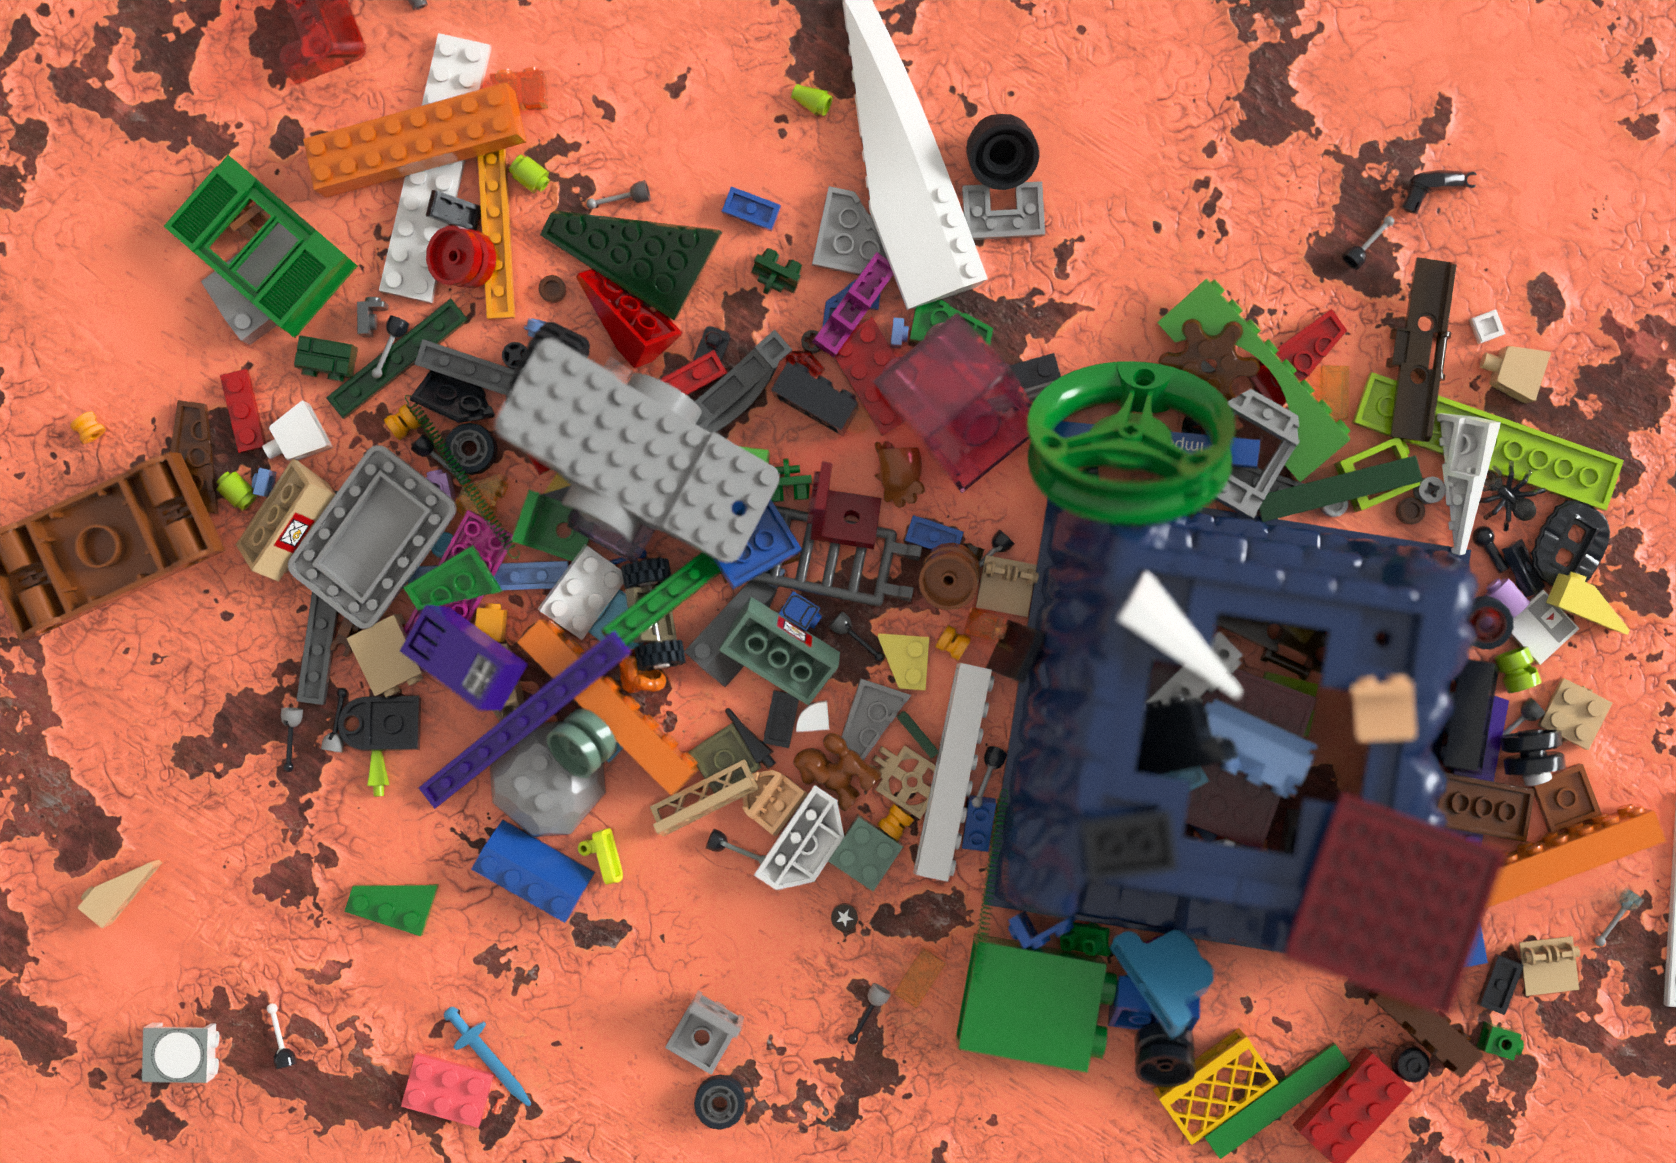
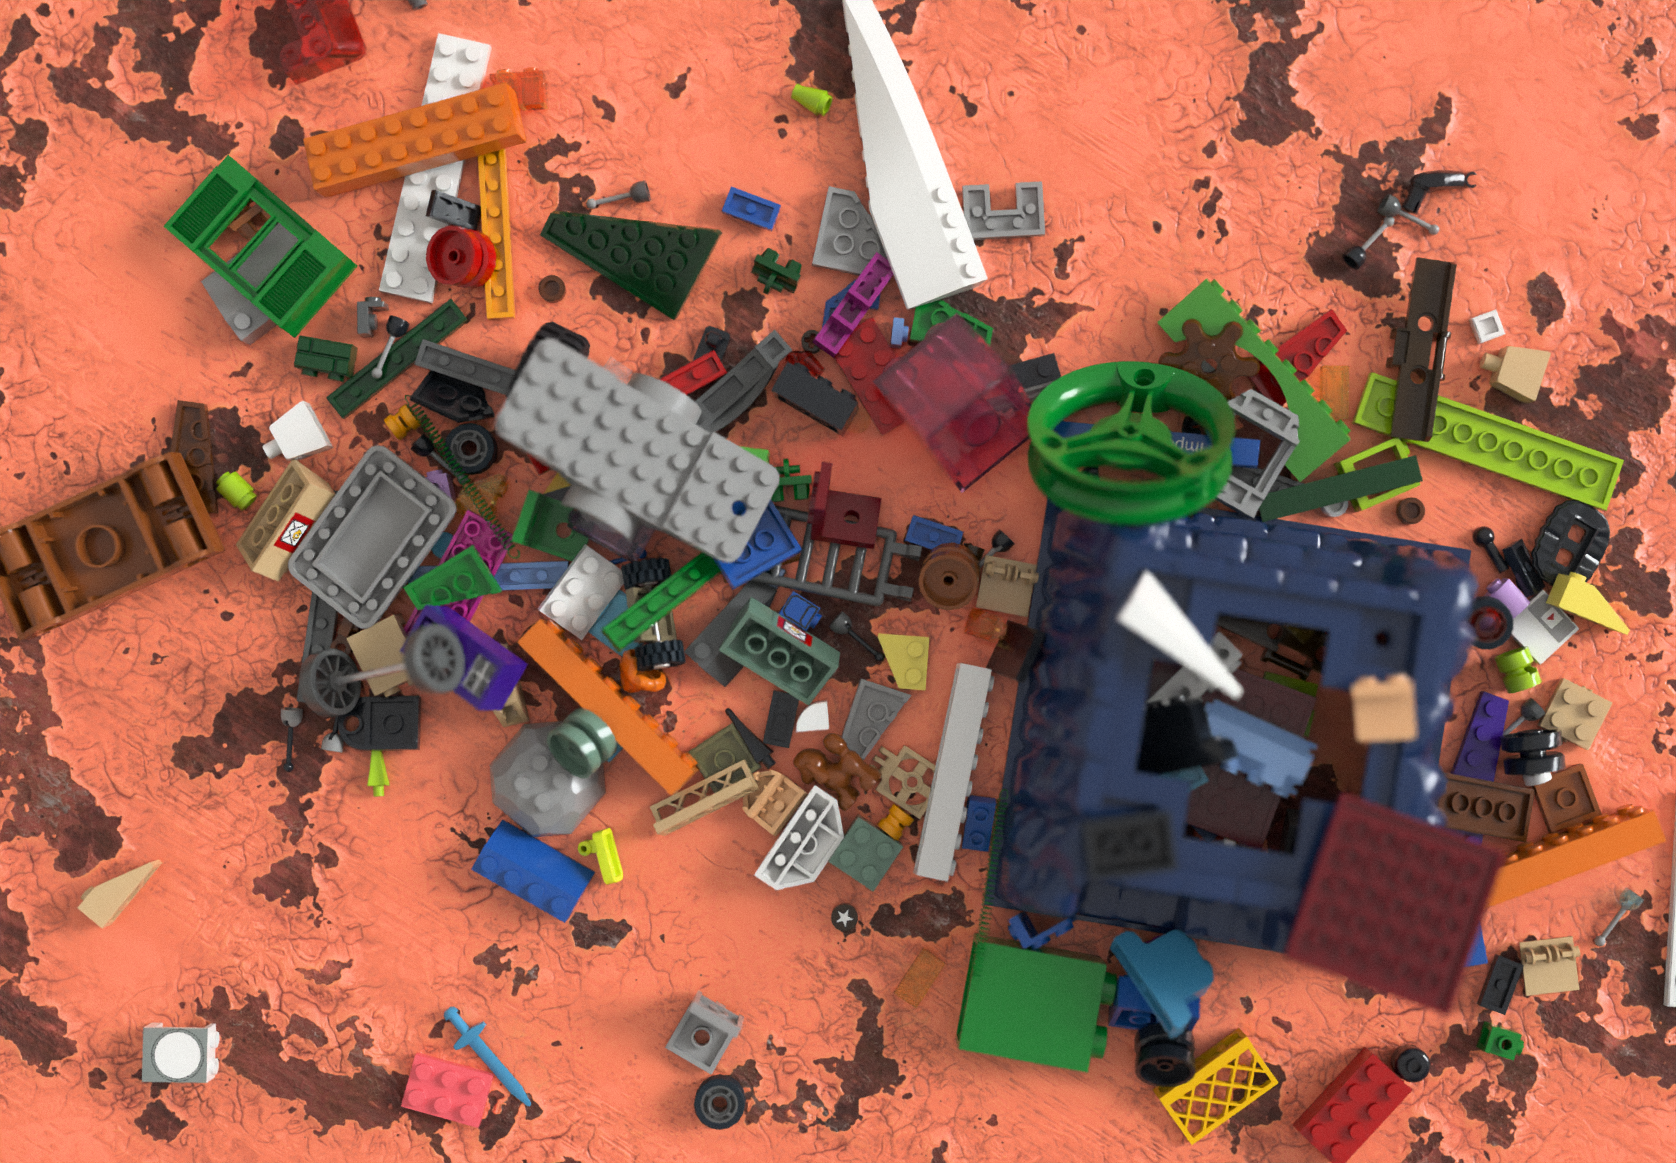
(87, 427): light orange wheel -> none
(243, 411): red plate -> none
(263, 482): medium blue plate -> none
(284, 1056): hinge -> none
(396, 906): green wing -> none
(430, 658): none -> dark grey axle
(492, 621): light orange brick -> none
(513, 353): black wheel -> none
(525, 719): dark purple plate -> none
(529, 173): lime brick -> none
(533, 325): medium blue plate -> none
(632, 326): red wedge -> none
(718, 842): hinge -> none
(877, 997): hinge -> none
(900, 473): dark orange piece -> none
(917, 734): dark green tile -> none
(959, 643): light orange wheel -> none
(994, 759): hinge -> none
(1002, 151): black piece -> none
(1086, 938): green hips -> none
(1278, 1100): green tile -> none
(1391, 207): none -> hinge
(1424, 491): light grey wheel -> none
(1433, 1032): reddish brown wedge -> none
(1467, 456): white wedge -> none
(1471, 717): black brick -> none
(1510, 497): animal -> none

